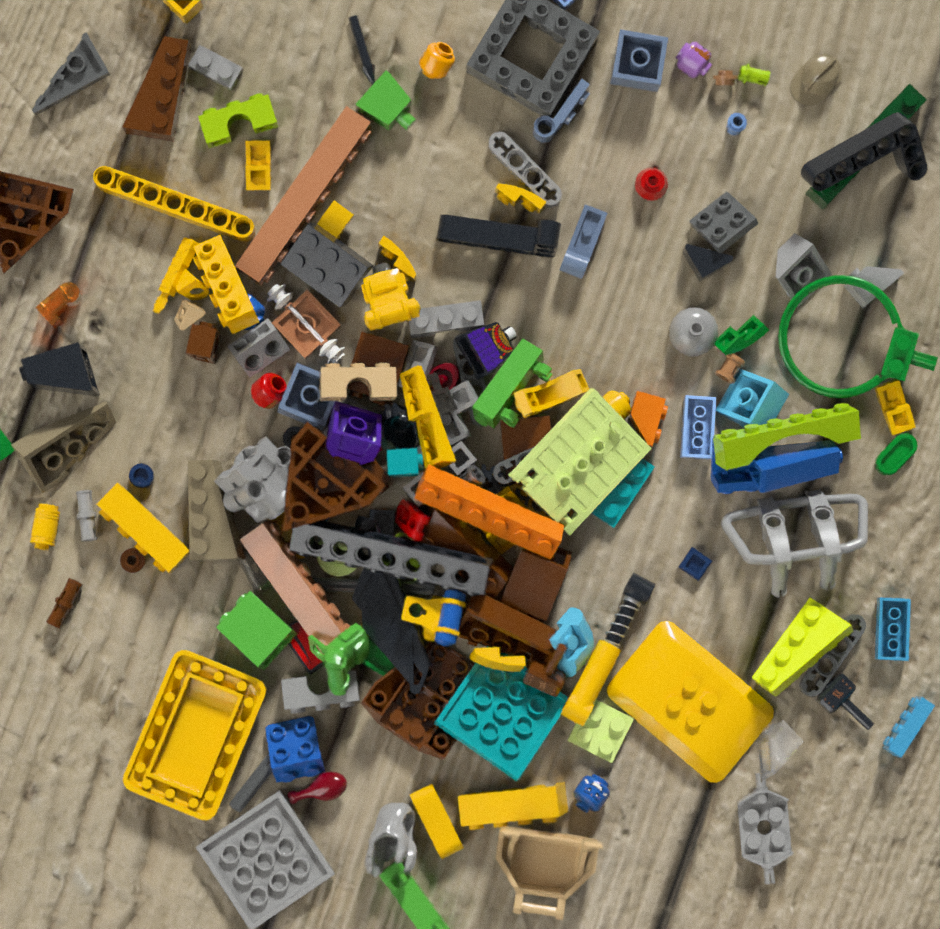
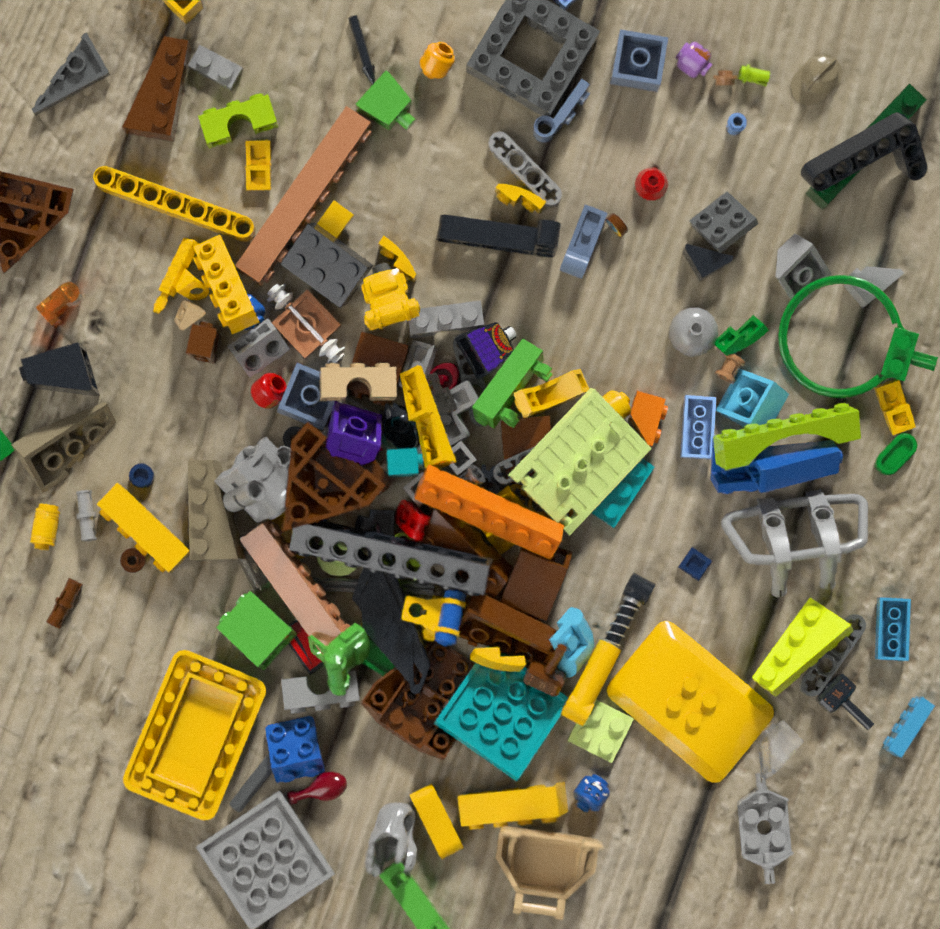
(617, 224): none -> reddish brown tile

